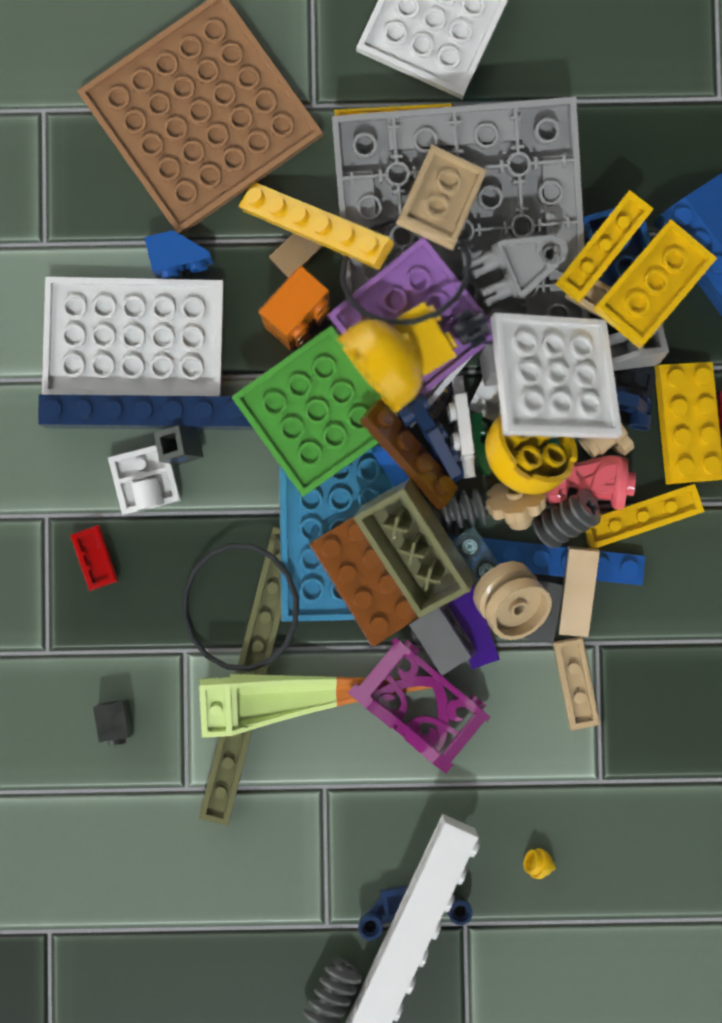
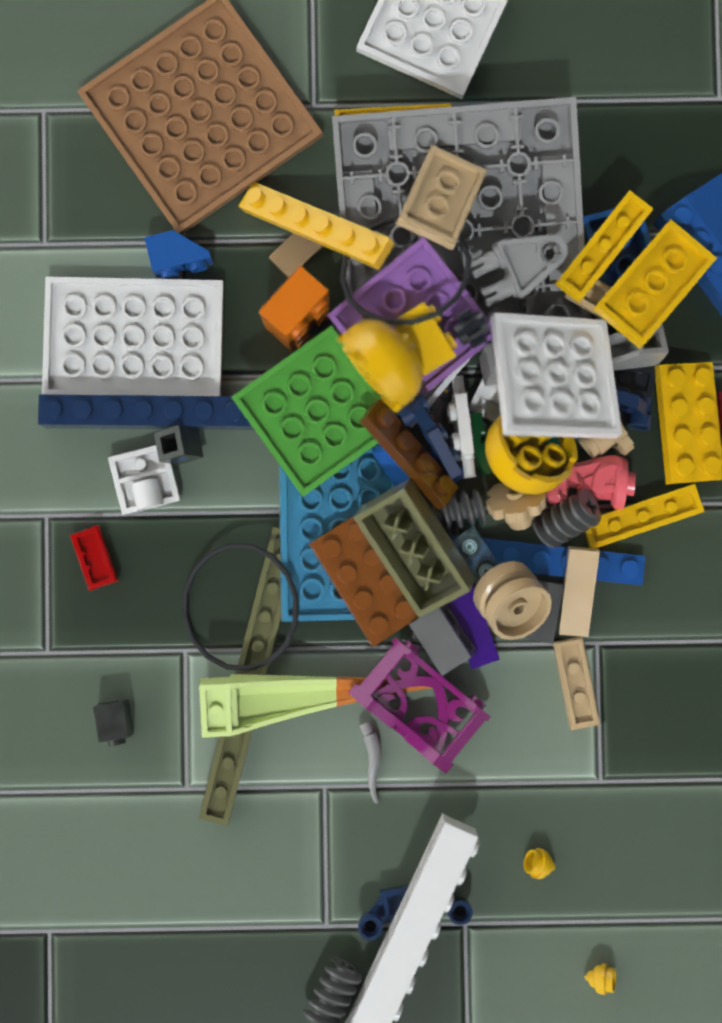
(374, 753): none -> light grey animal
(602, 978): none -> yellow plate

